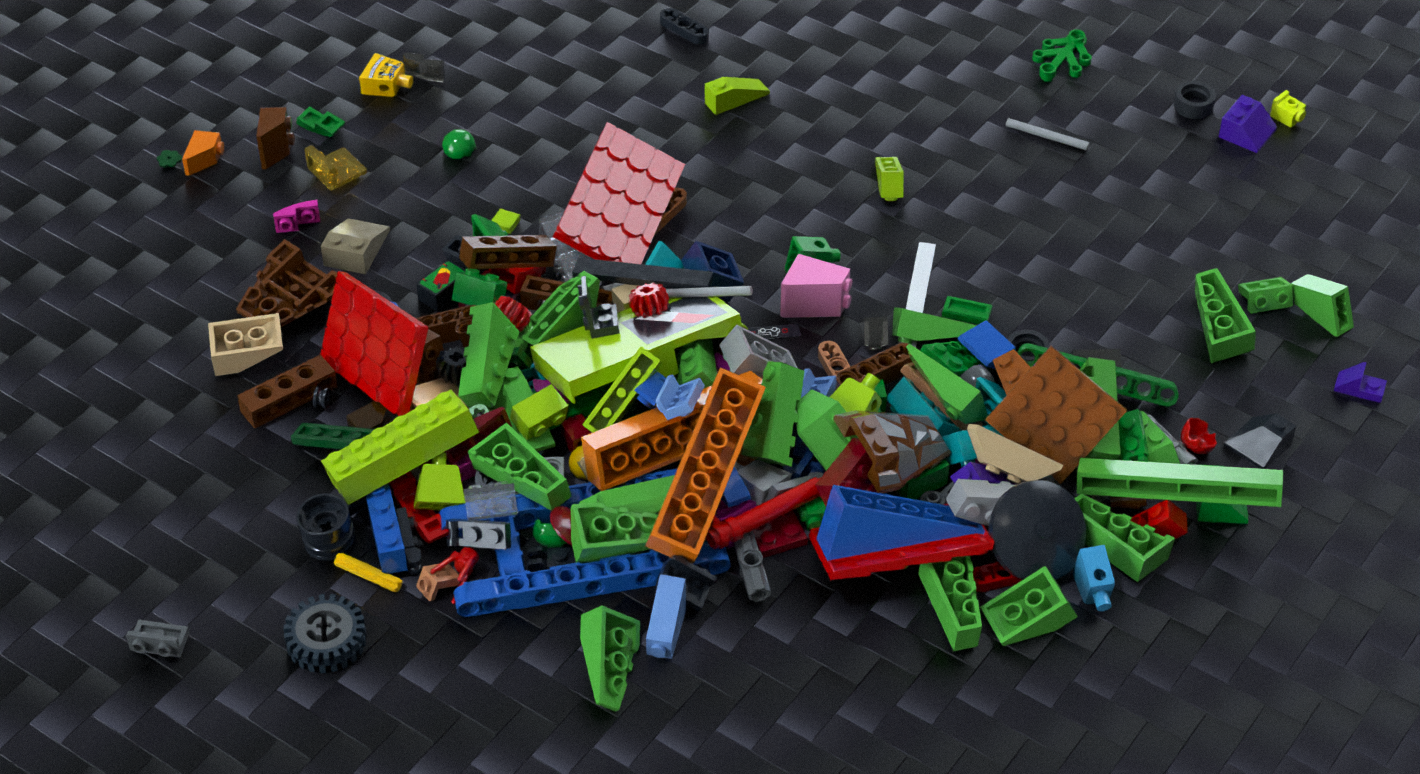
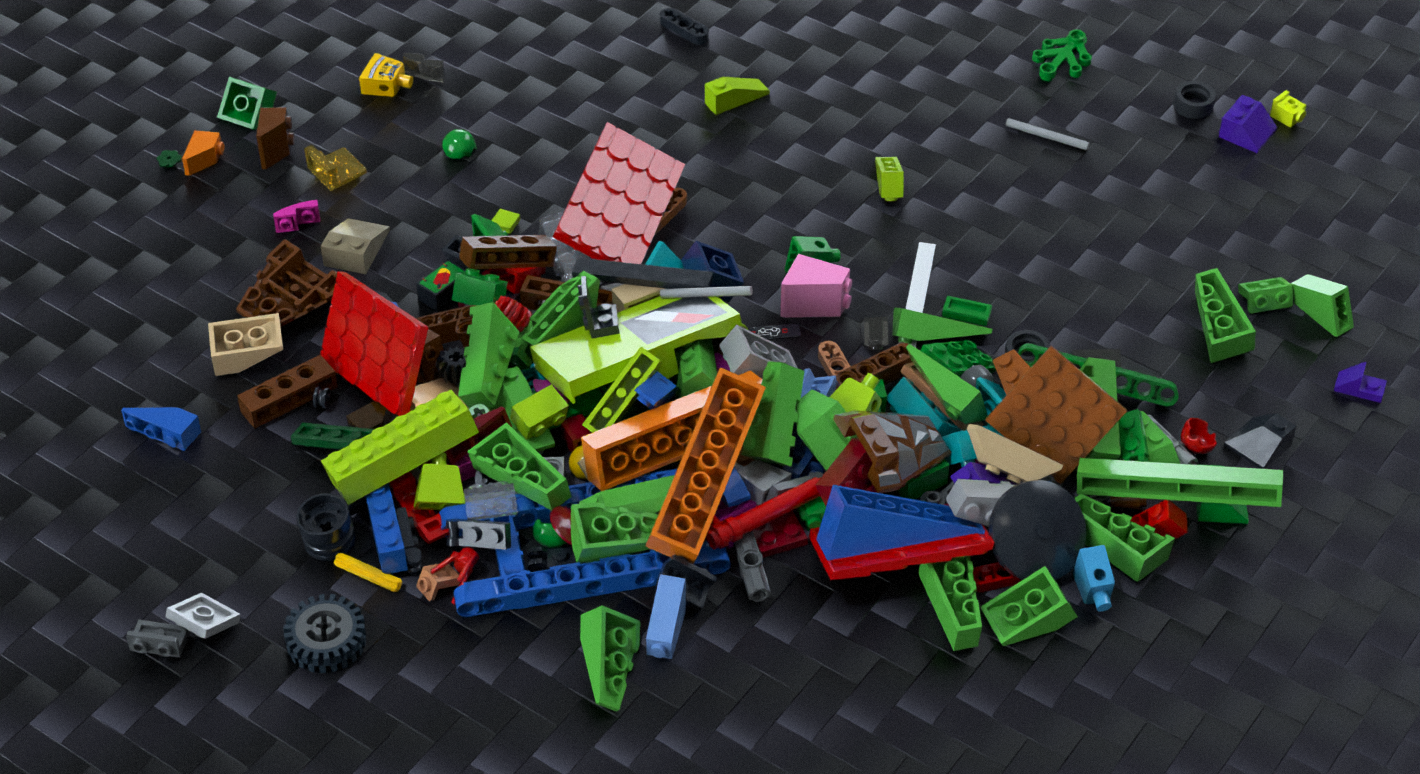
(169, 425): none -> blue slope
(202, 615): none -> light grey plate
(243, 102): none -> green slope
(320, 124): green slope -> none
(648, 300): red gear -> none
(678, 399): medium blue bracket -> none
(986, 343): blue slope -> none

